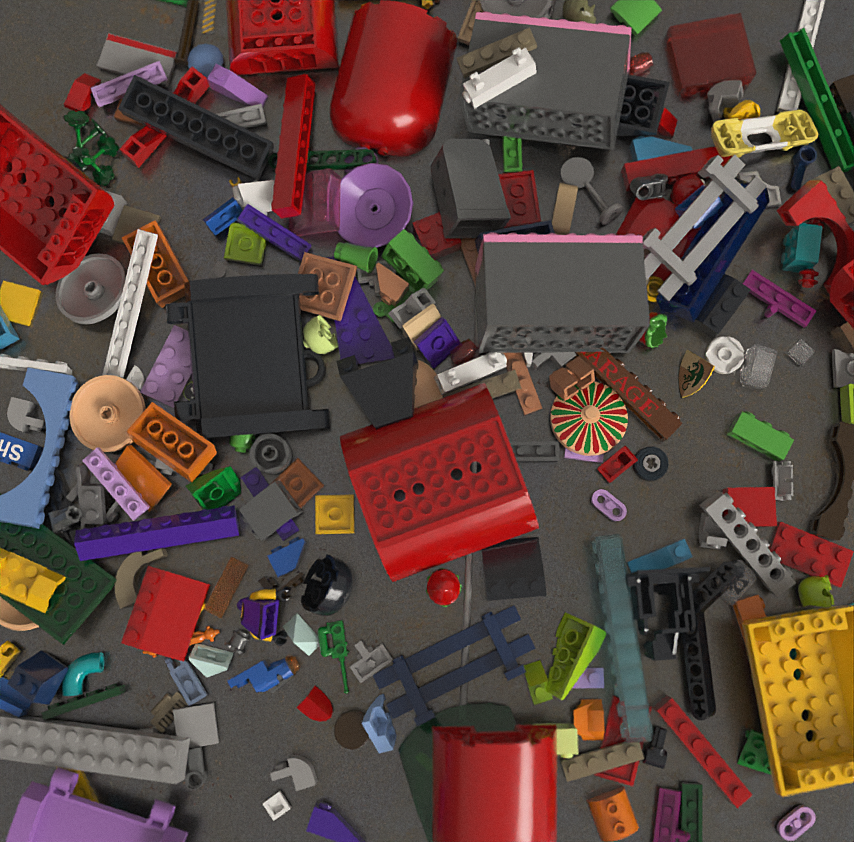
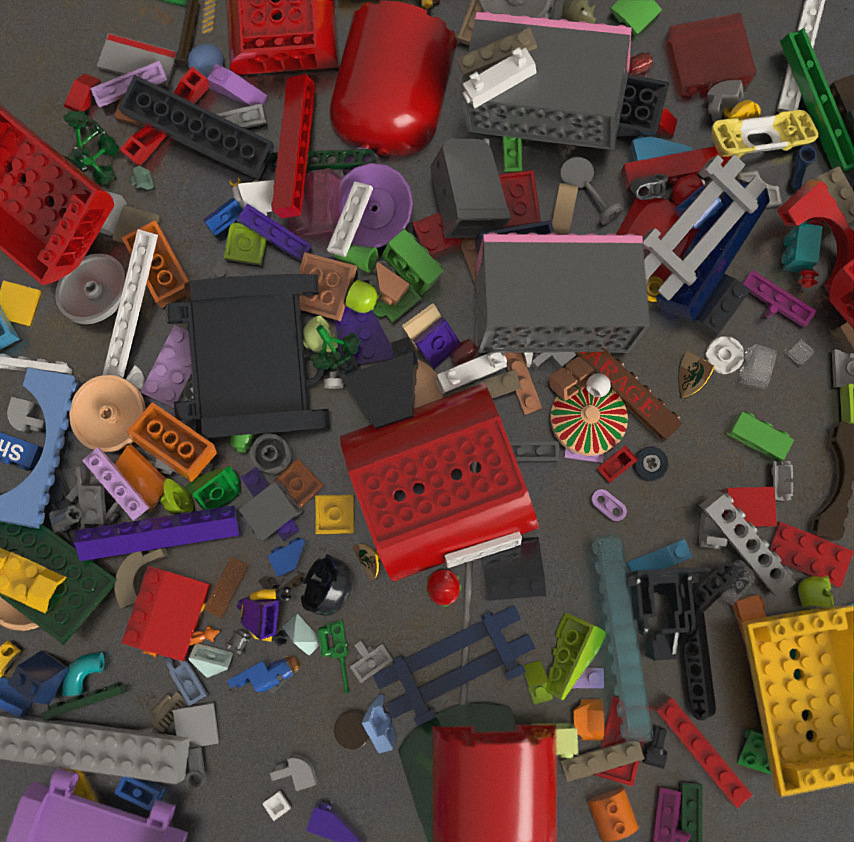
(140, 791): none -> blue brick
(141, 178): none -> sand green tile
(176, 498): none -> lime piece
(316, 705): red brick -> none
(324, 359): none -> dark green plant
(333, 382): none -> white tile
(350, 219): none -> white tile
(361, 297): none -> lime helmet
(368, 560): none -> shield
(411, 307): light grey brick -> none
(483, 549): none -> white tile
(598, 385): none -> white piece
(656, 331): bright green hair -> none
(797, 825): lavender plate -> none

